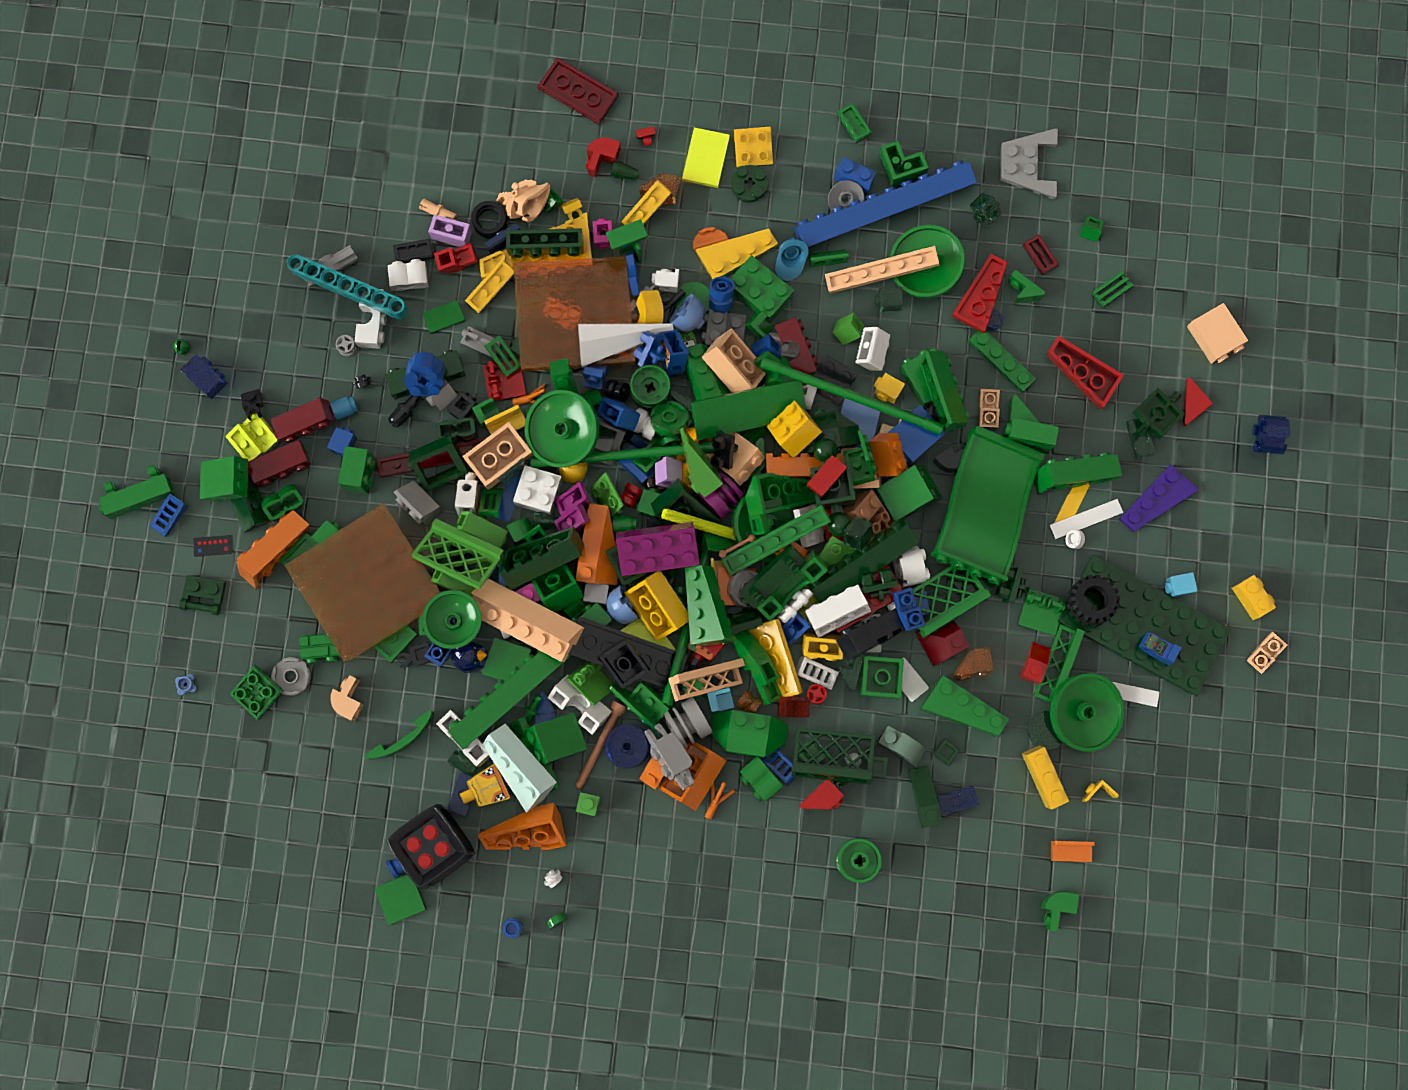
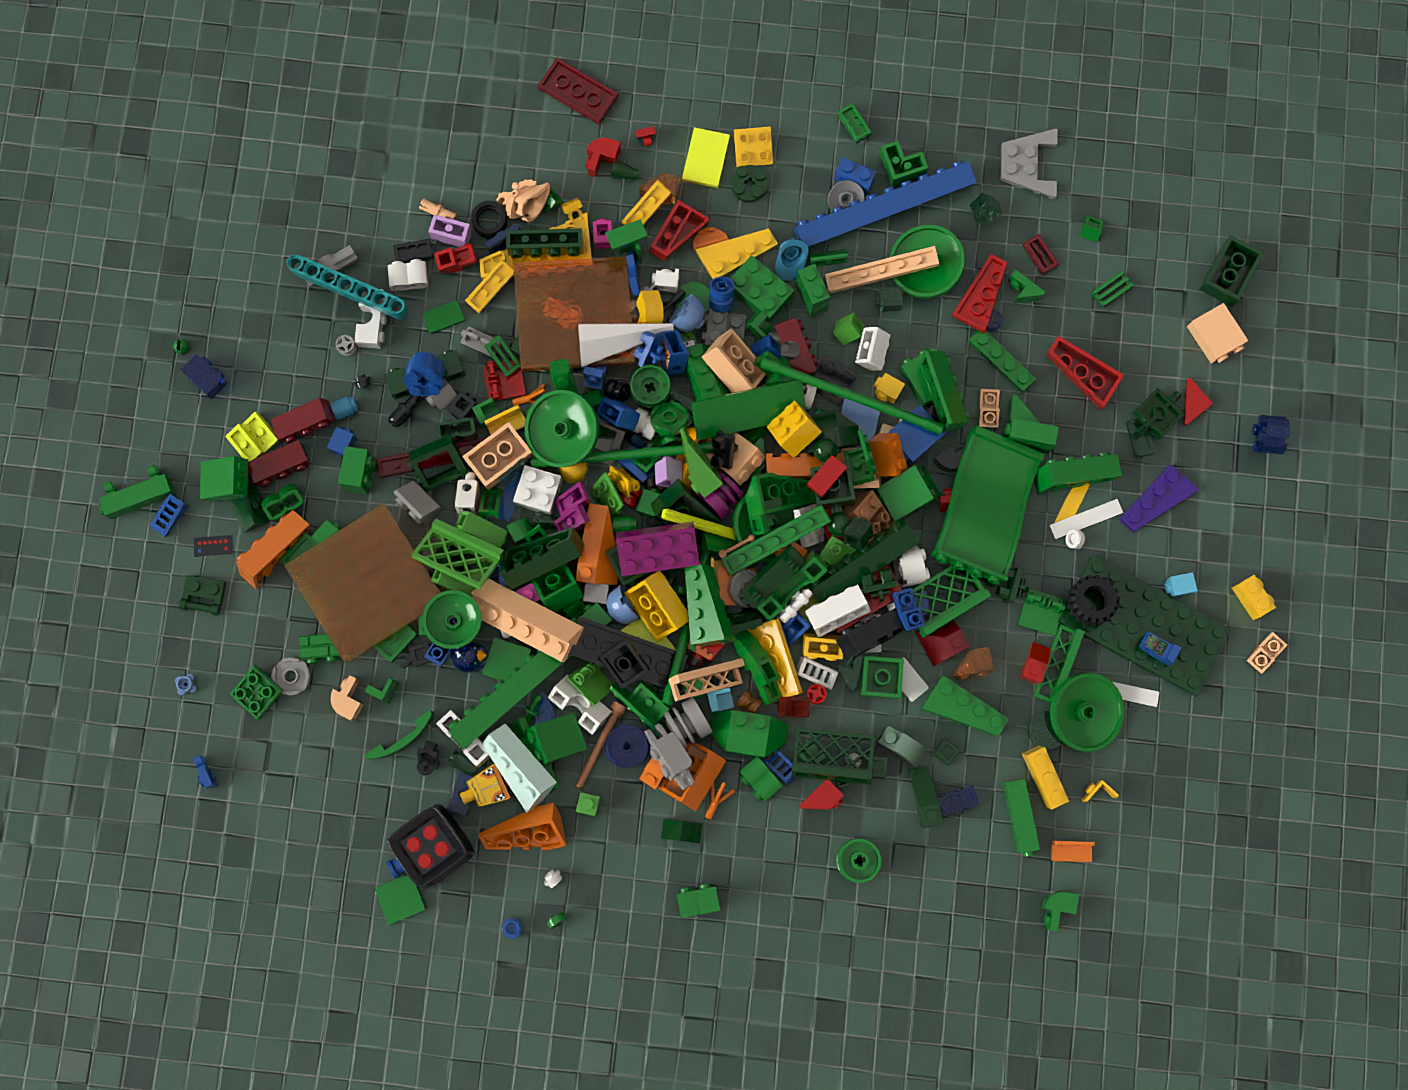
(205, 774): none -> blue plate
(252, 402): black plate -> none
(387, 693): none -> green panel
(428, 758): none -> black hips
(623, 481): none -> yellow hinge
(677, 230): none -> red wedge
(681, 831): none -> dark green slope
(698, 901): none -> green brick
(812, 290): none -> green brick
(945, 500): none -> red tile
(1021, 817): none -> green brick
(1231, 271): none -> dark green brick

